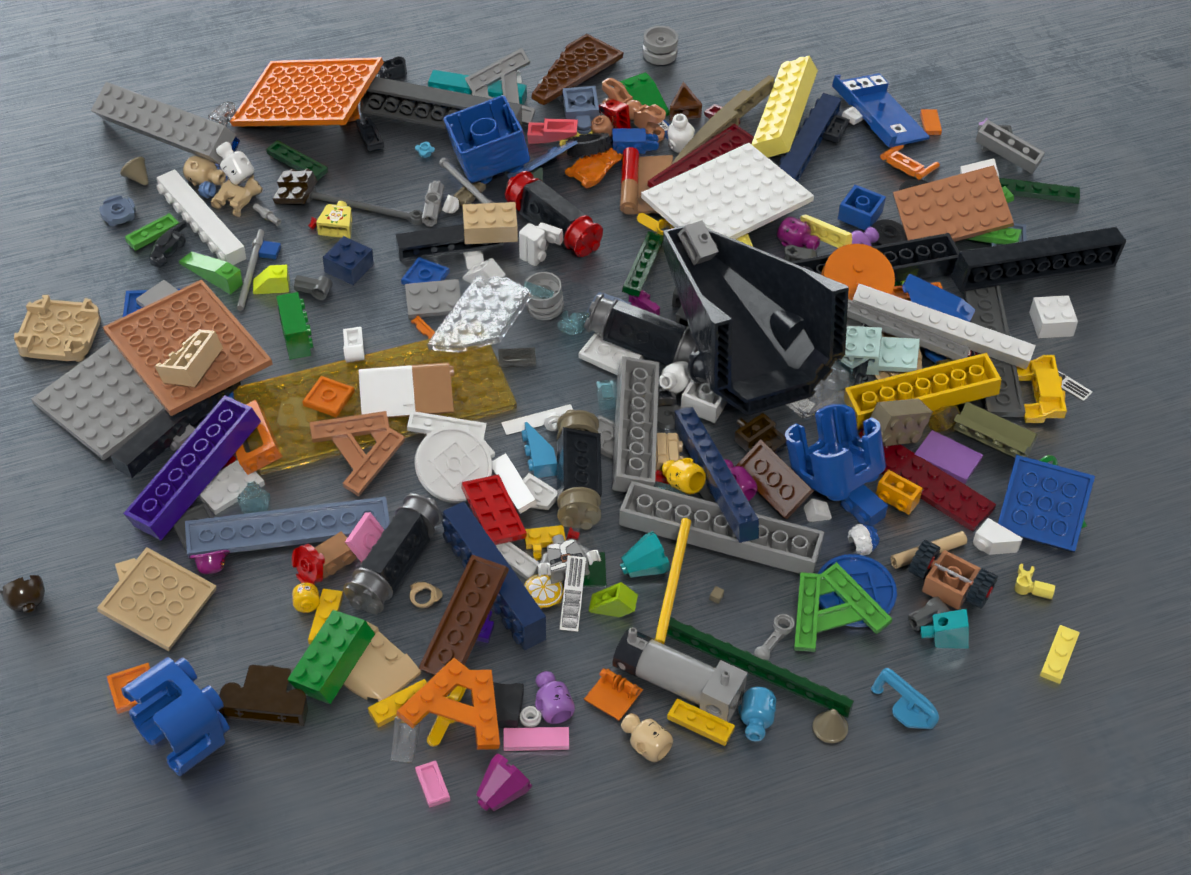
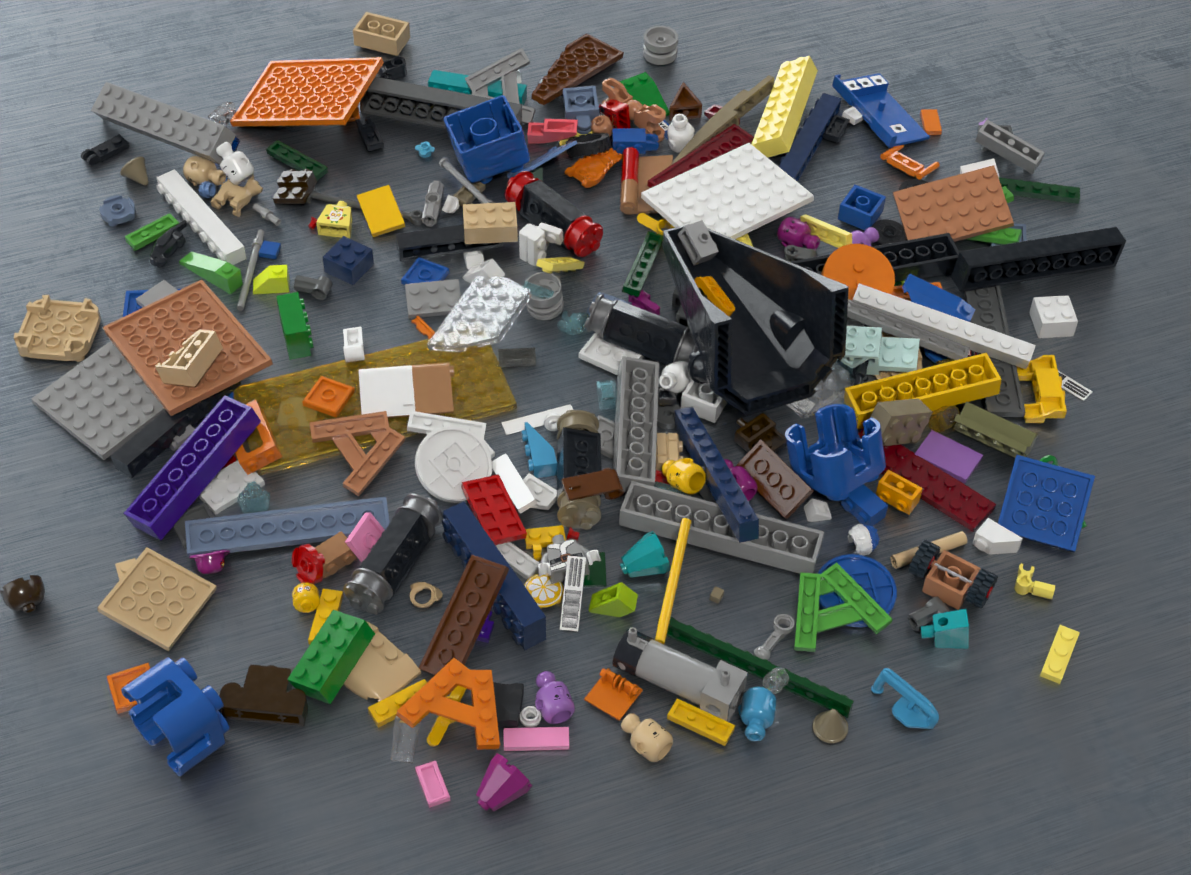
(105, 150): none -> black hinge
(380, 211): none -> yellow tile
(381, 33): none -> tan brick
(559, 264): none -> light yellow plate
(593, 484): none -> reddish brown door
(715, 294): none -> light orange plate
(775, 680): none -> clear brick

